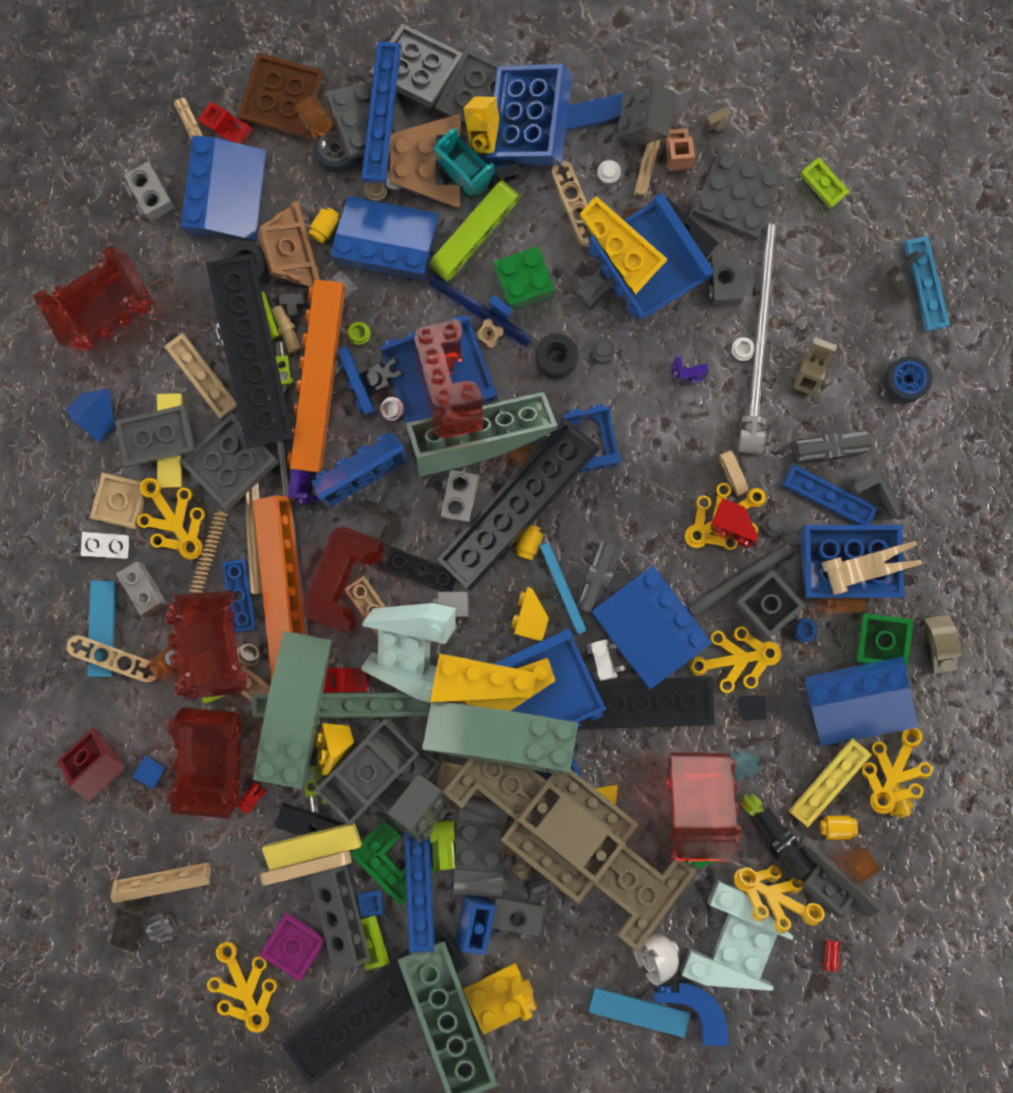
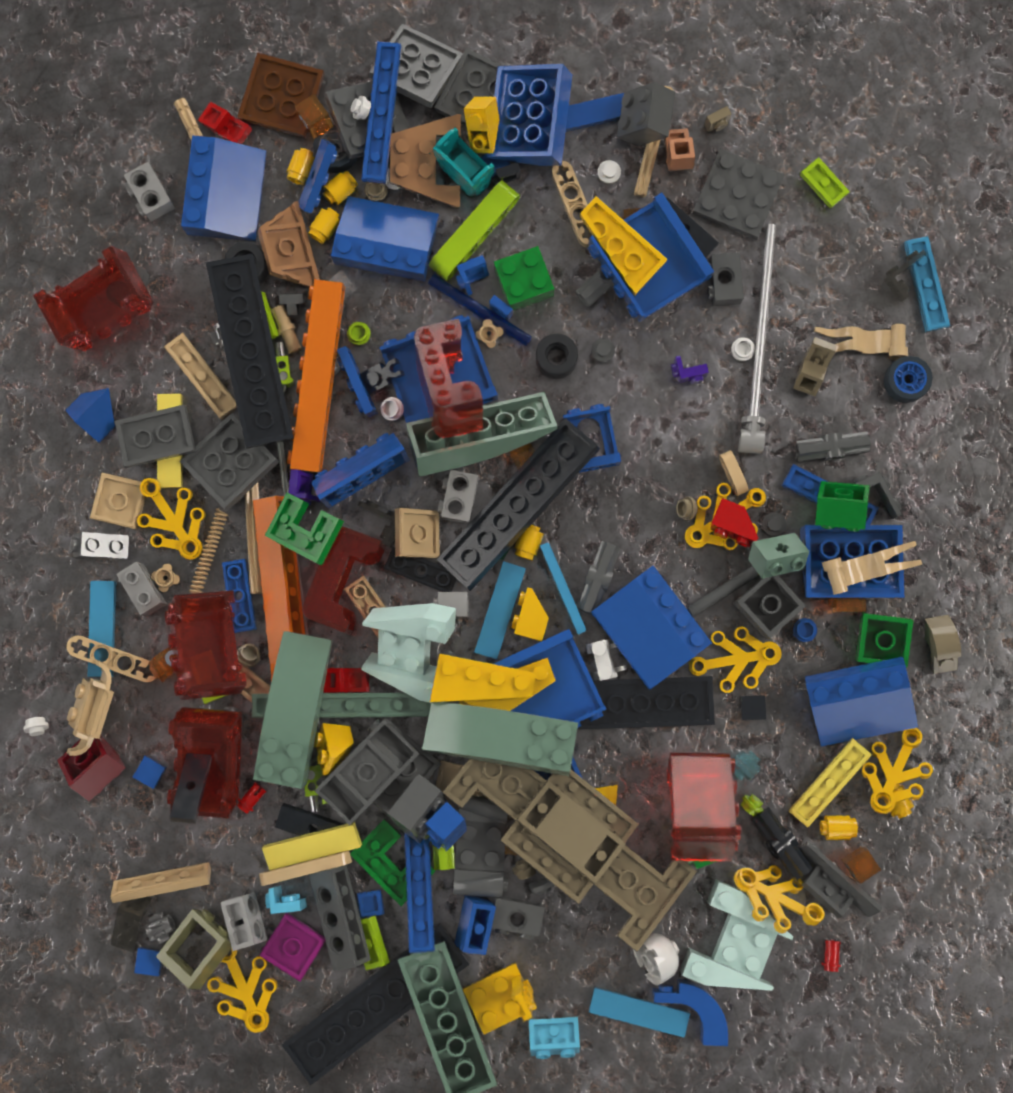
(35, 726): none -> white plate
(90, 709): none -> tan plate
(147, 962): none -> blue tile
(158, 575): none -> tan plate
(169, 957): none -> olive window
(193, 777): none -> black tile
(243, 921): none -> light grey brick
(284, 904): none -> medium azure bracket
(300, 166): none -> yellow brick
(310, 544): none -> green plate
(318, 176): none -> blue tile
(339, 188): none -> yellow brick
(360, 108): none -> white plate
(417, 533): none -> tan tile
(445, 827): none -> blue brick
(470, 272): none -> blue bracket
(500, 610): none -> dark azure tile
(554, 1037): none -> medium azure bracket
(686, 508): none -> dark tan plate
(778, 555): none -> sand green brick
(842, 506): none -> green brick
(871, 342): none -> tan flag

